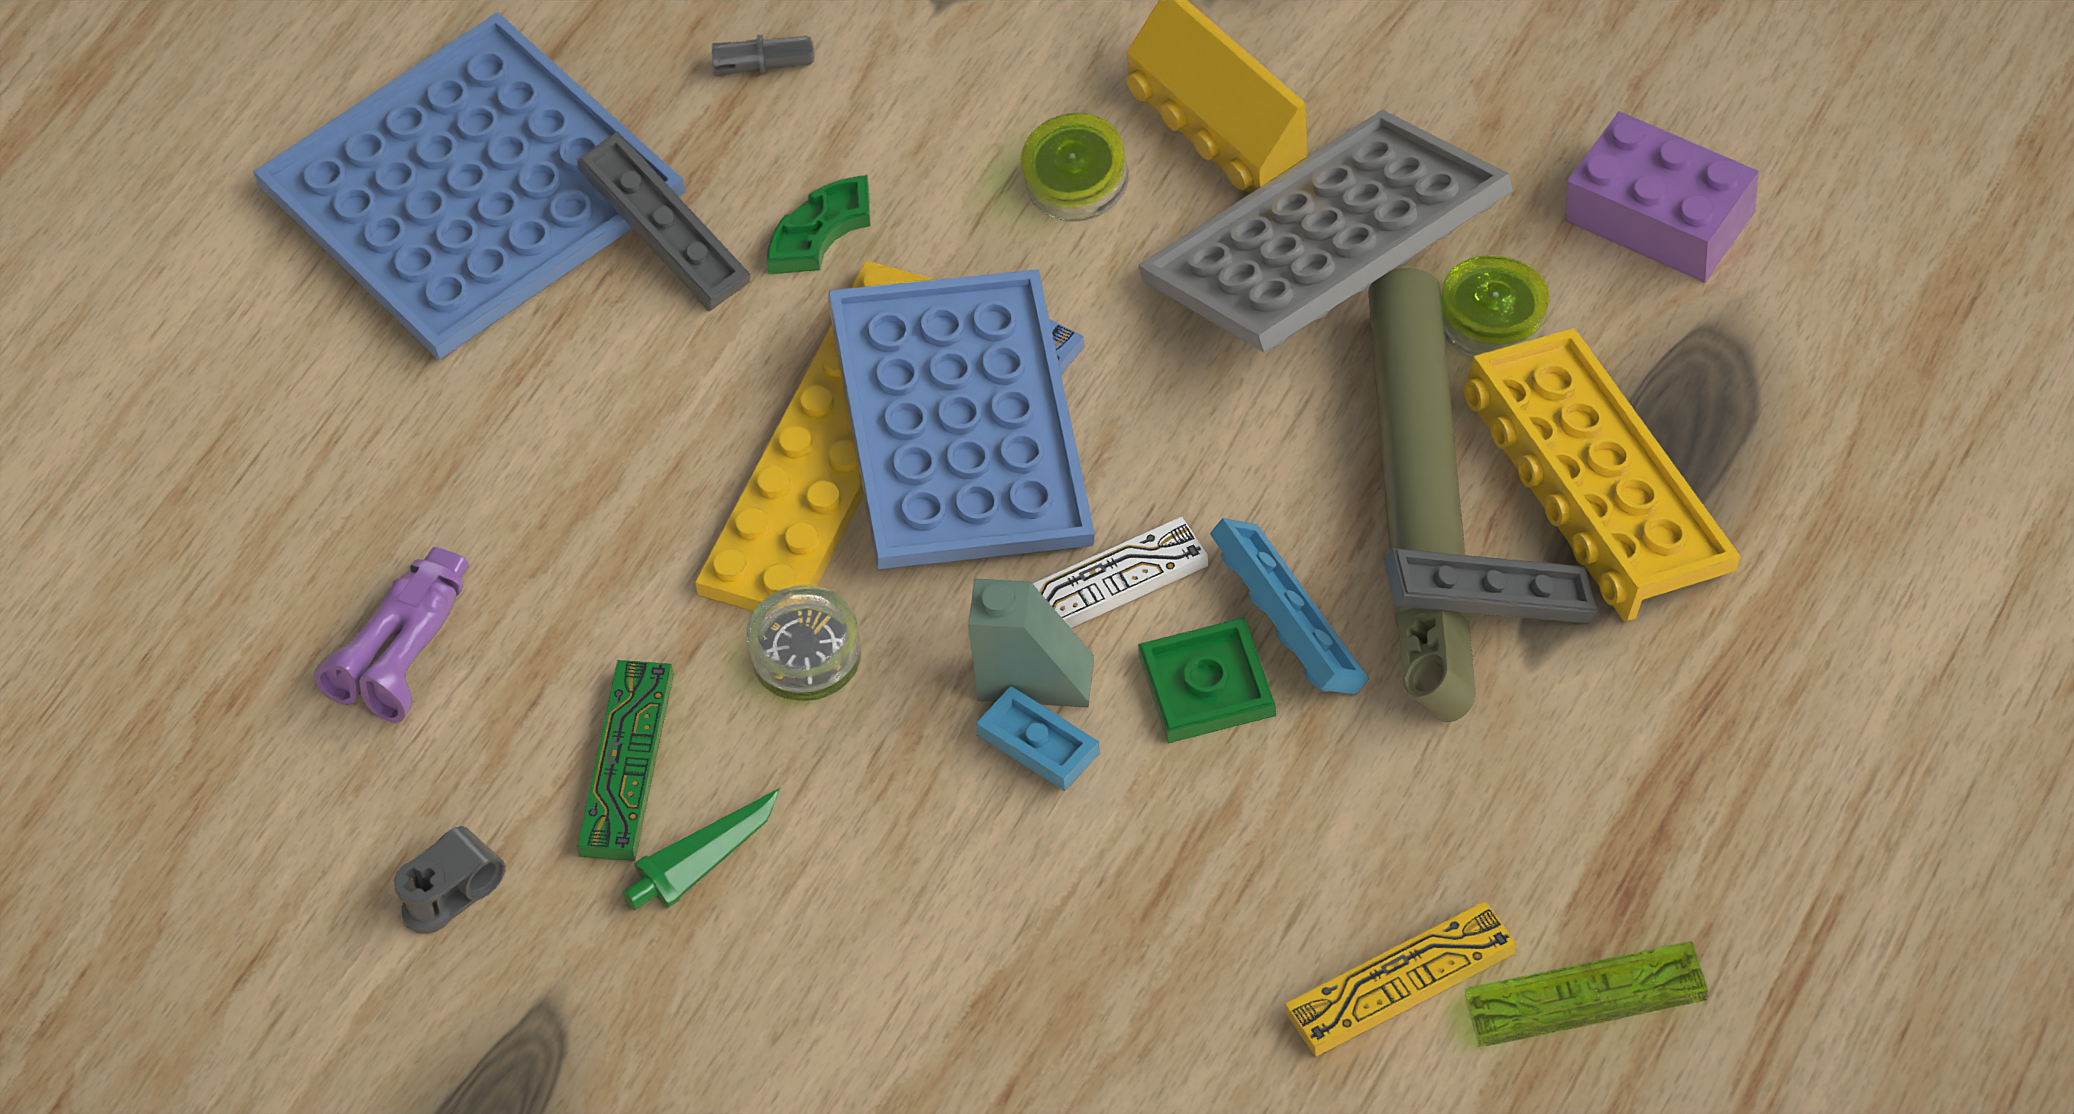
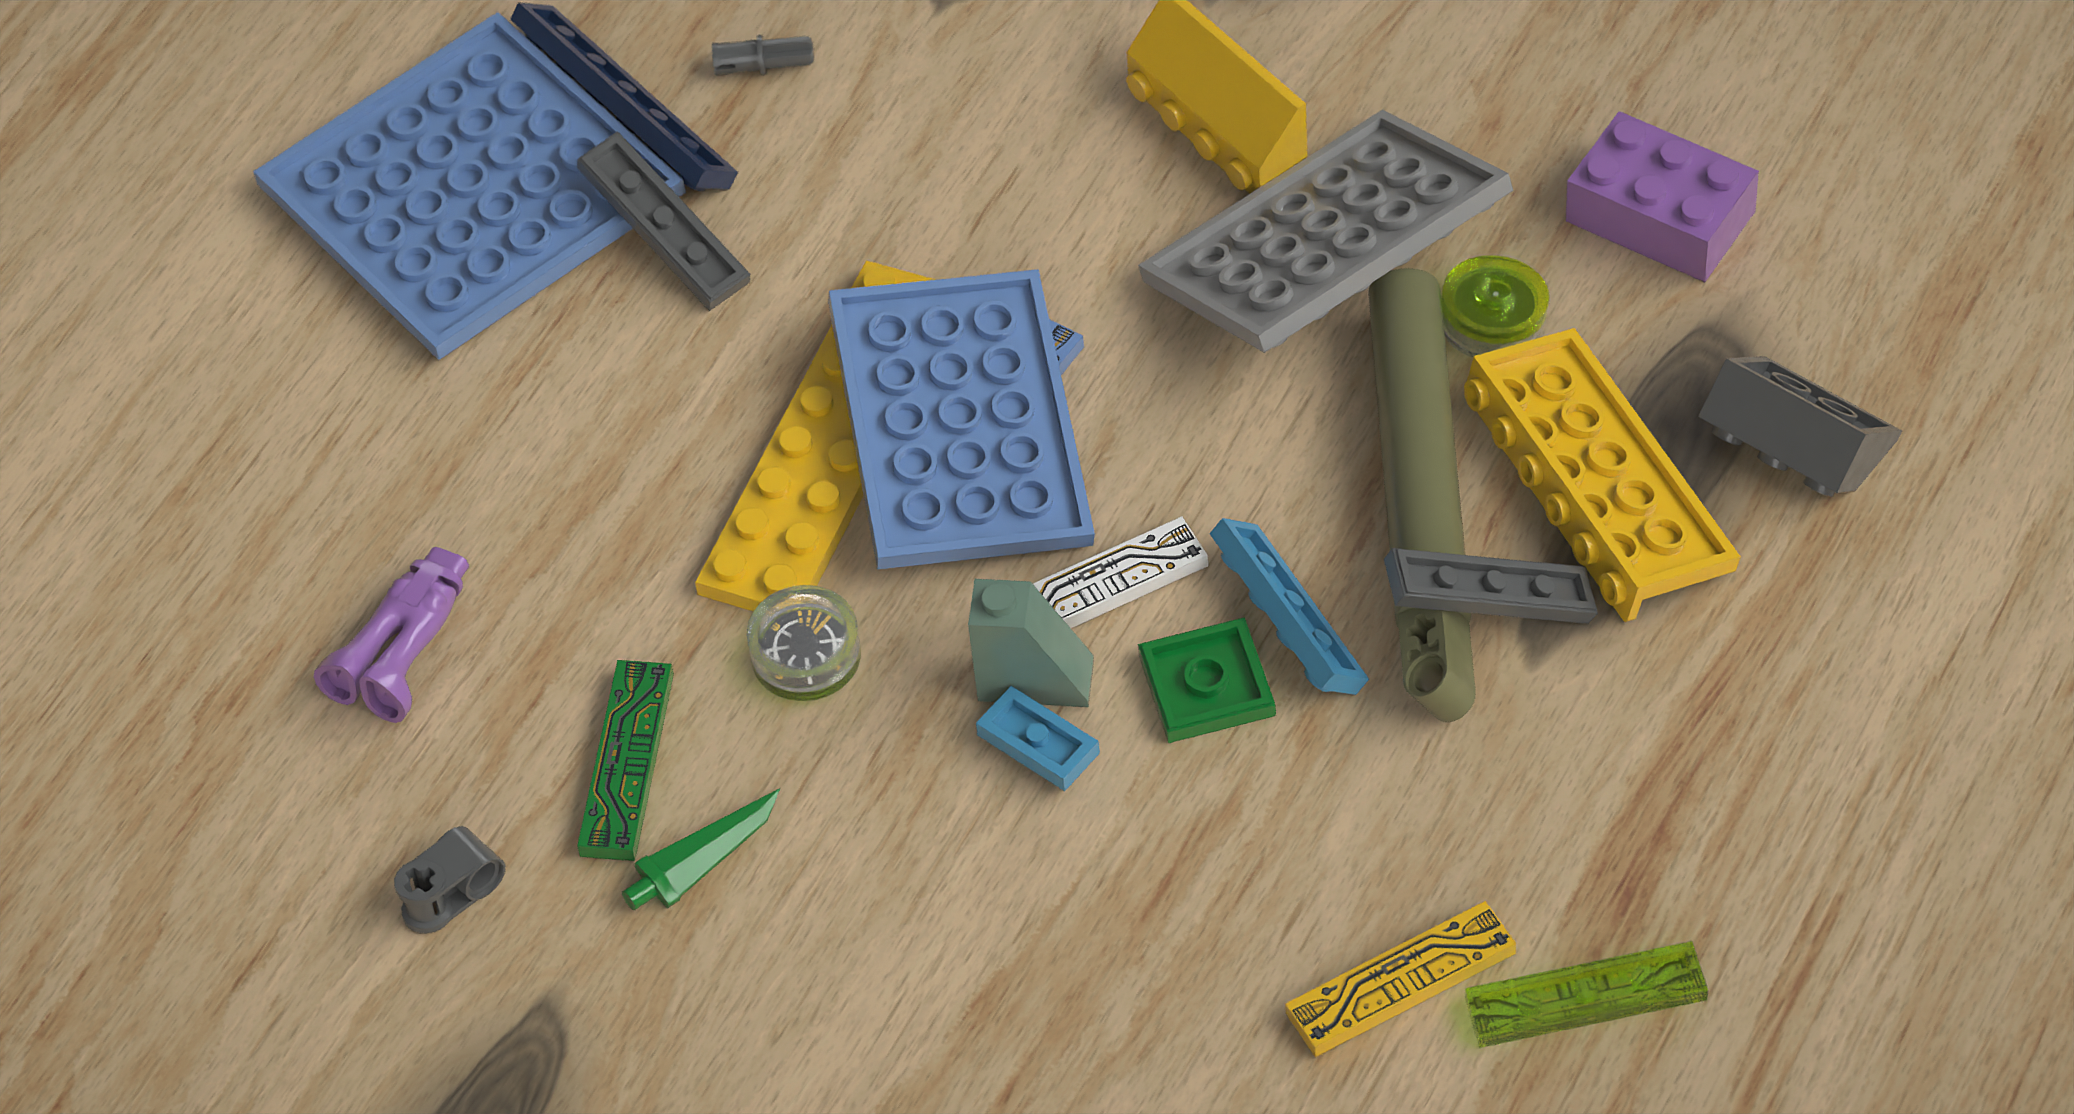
(624, 96): none -> dark blue plate
(813, 227): green tile -> none
(1074, 167): clear neon green piece -> none
(1796, 424): none -> dark grey slope

